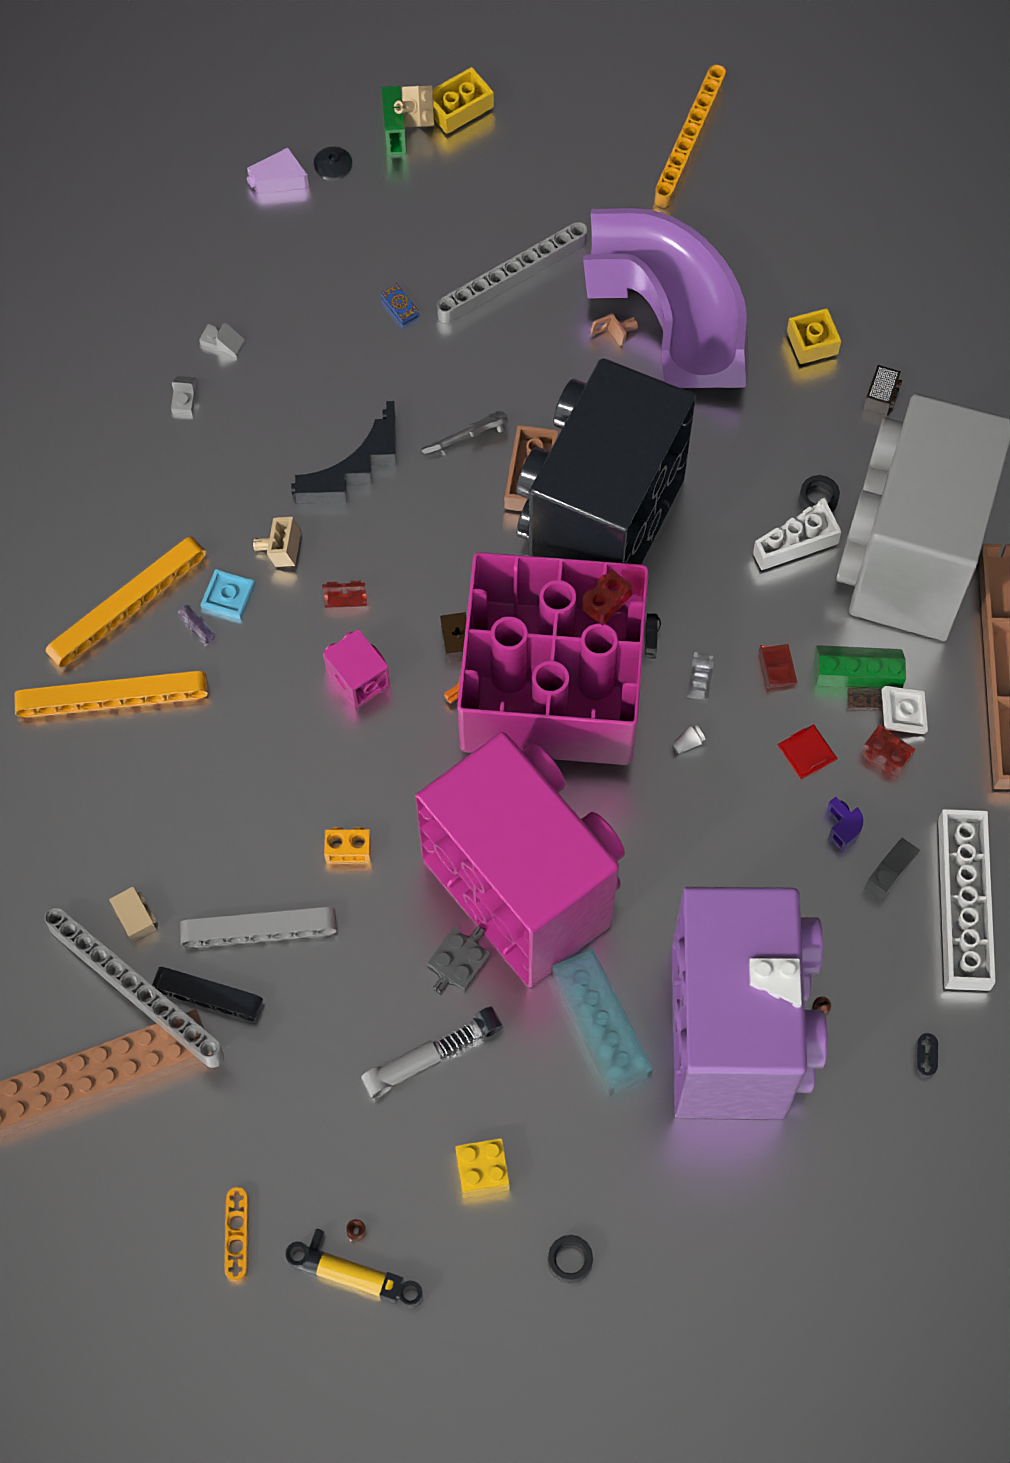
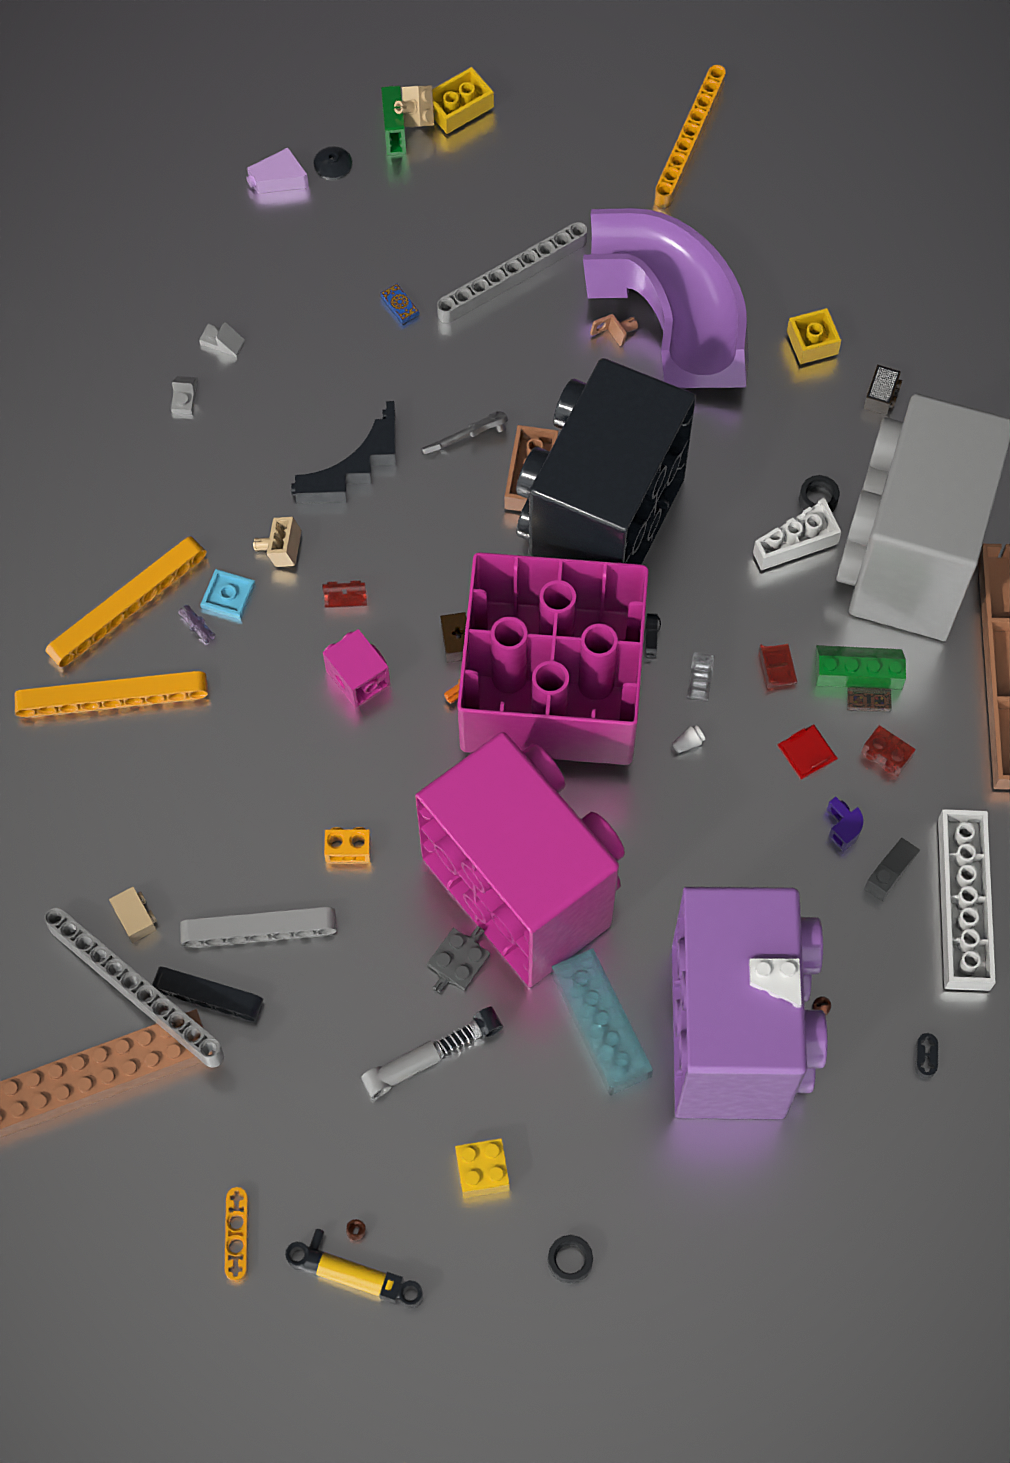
(611, 599): clear red brick -> none
(904, 710): white plate -> none

